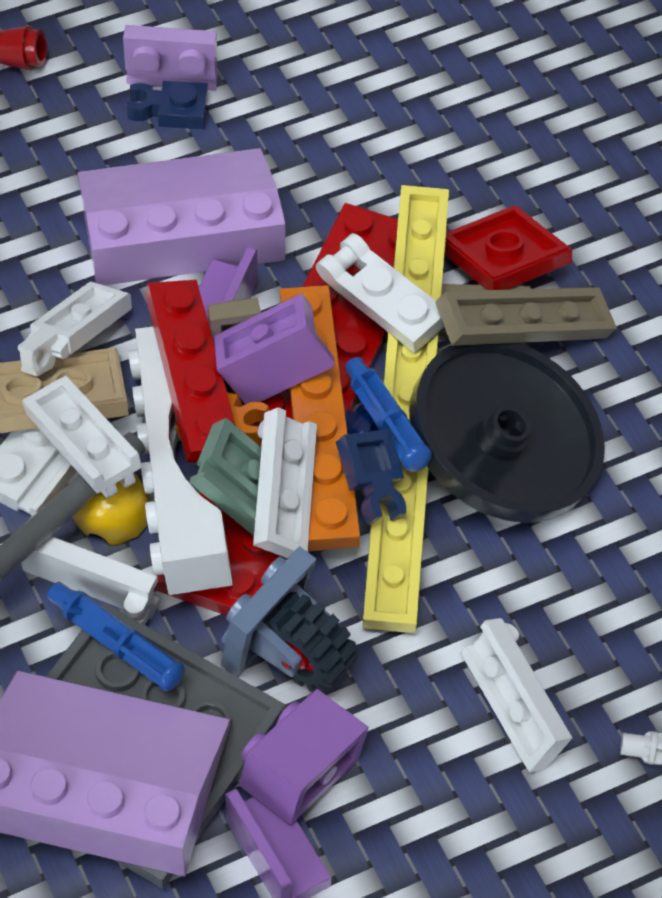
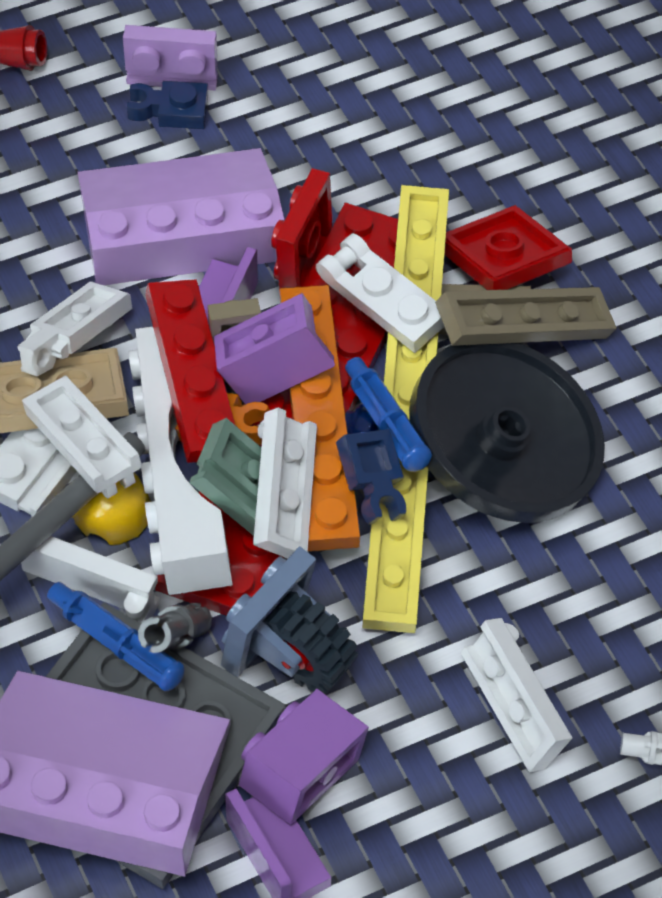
(174, 627): none -> dark grey pin
(303, 231): none -> red plate

